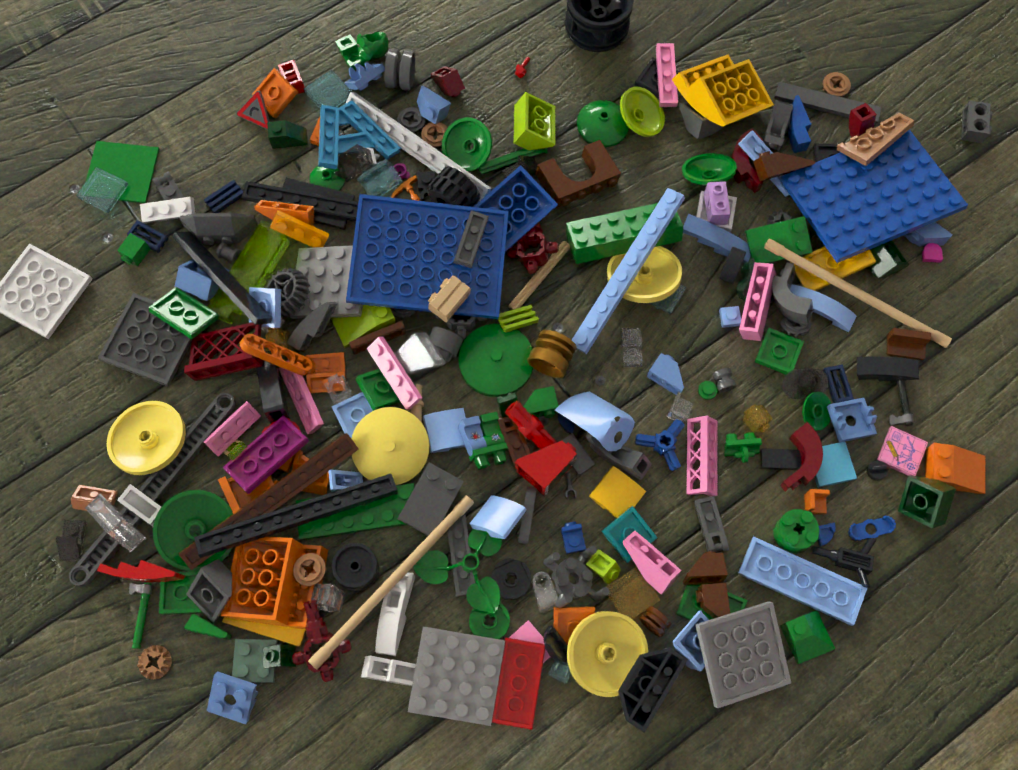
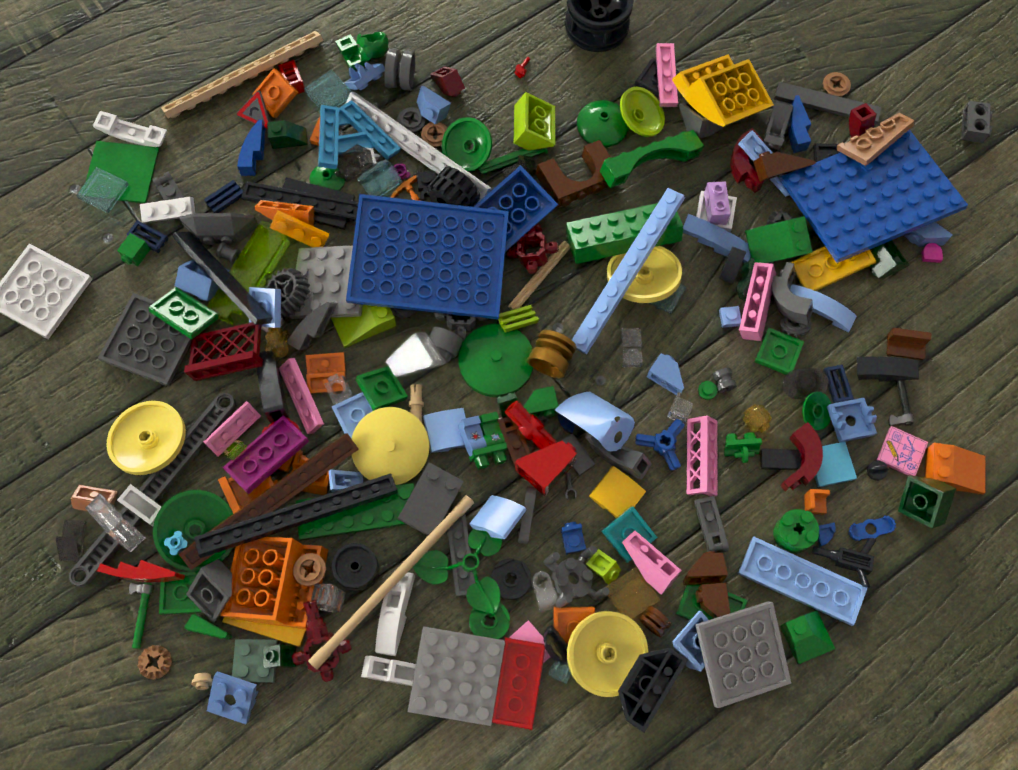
(128, 131): none -> white slope
(175, 549): none -> medium azure plate
(202, 681): none -> tan plate
(238, 76): none -> tan plate
(252, 150): none -> blue slope
(297, 363): orange beam -> none
(389, 333): reddish brown tile -> none
(394, 373): bright pink plate -> none
(449, 298): tan brick -> none
(471, 239): dark grey tile -> none
(680, 147): none -> green arch
(709, 168): green dish -> none
(780, 250): tan piece -> none

